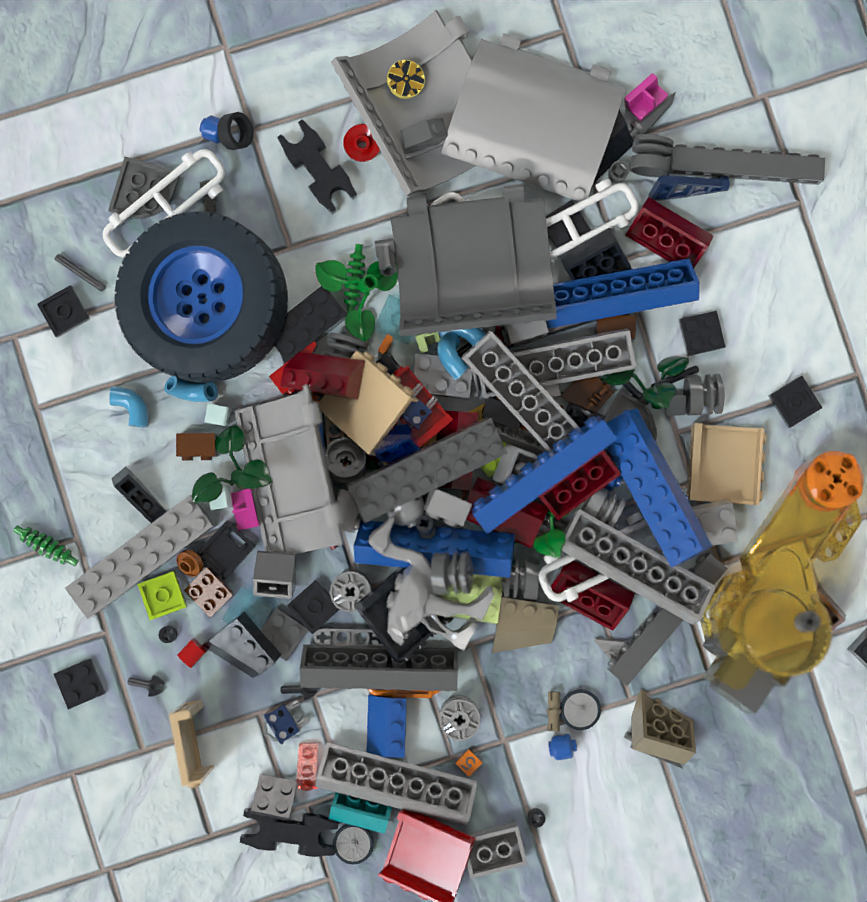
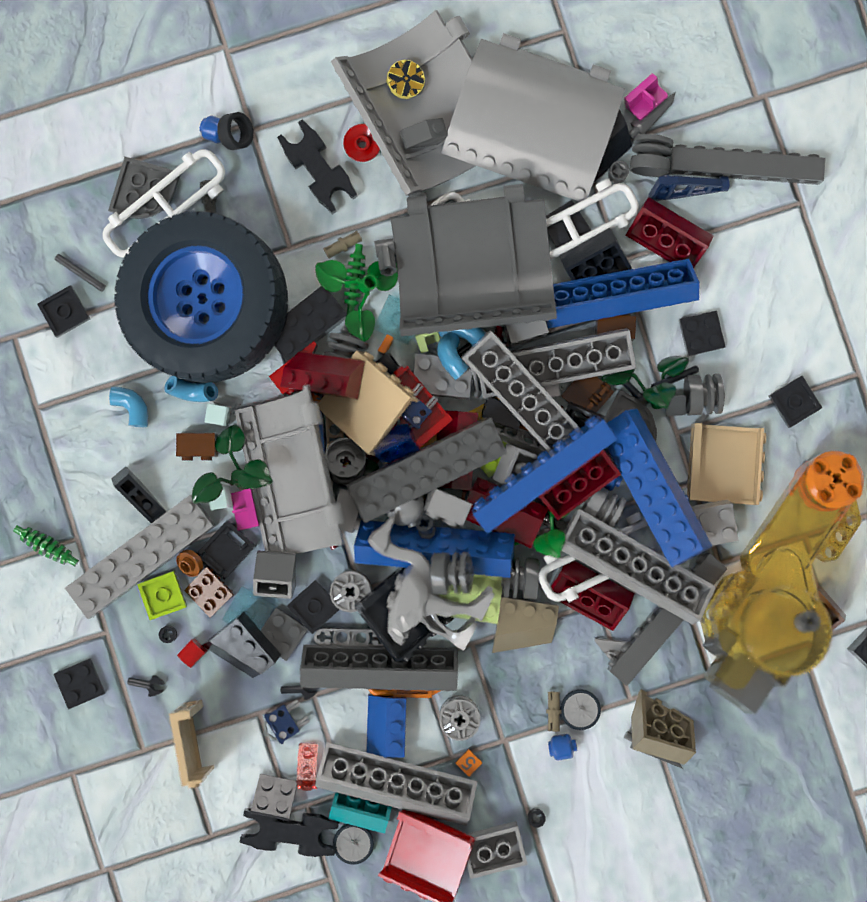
(342, 244): none -> dark tan pin

